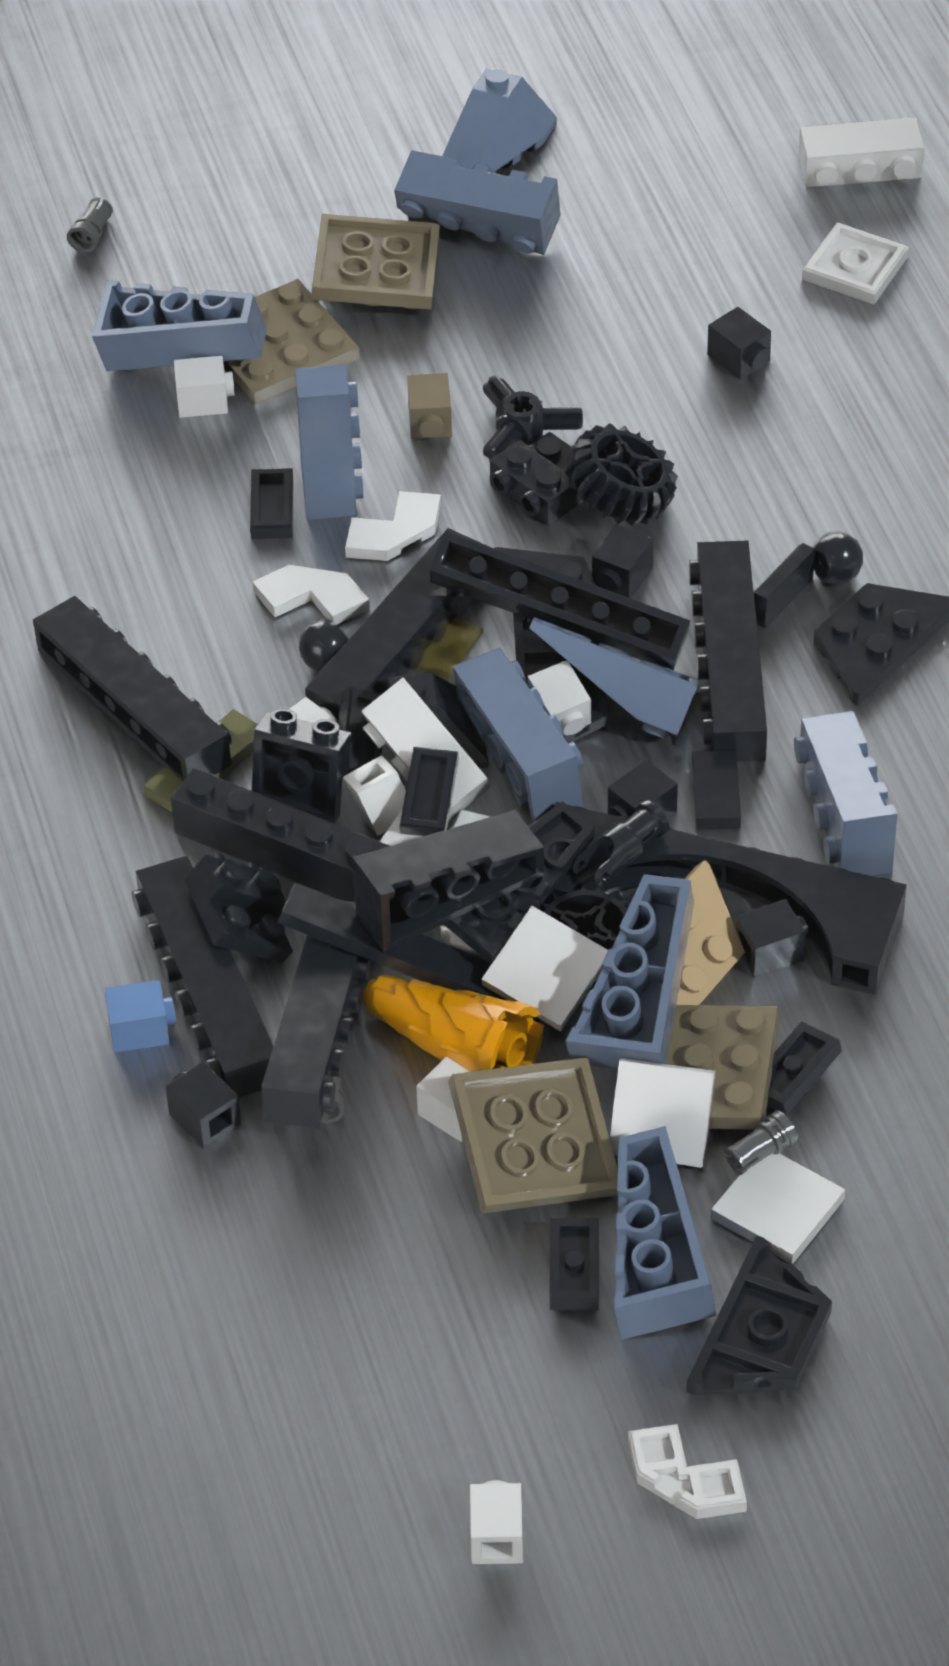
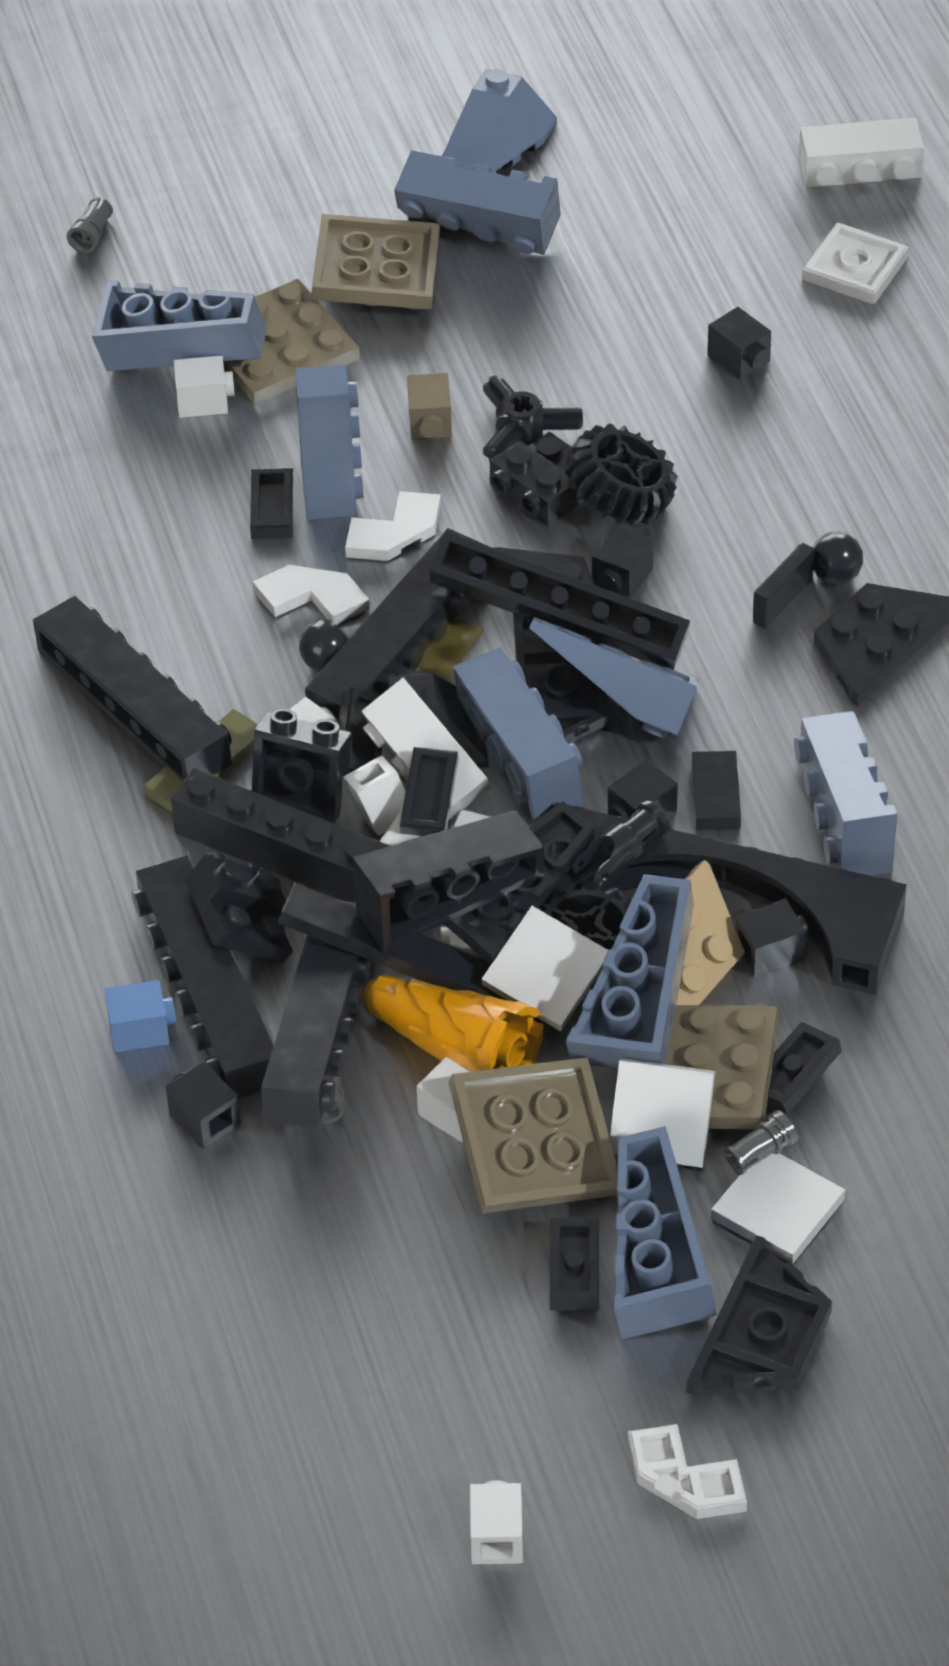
(563, 696): white brick -> none
(729, 650): black brick -> none

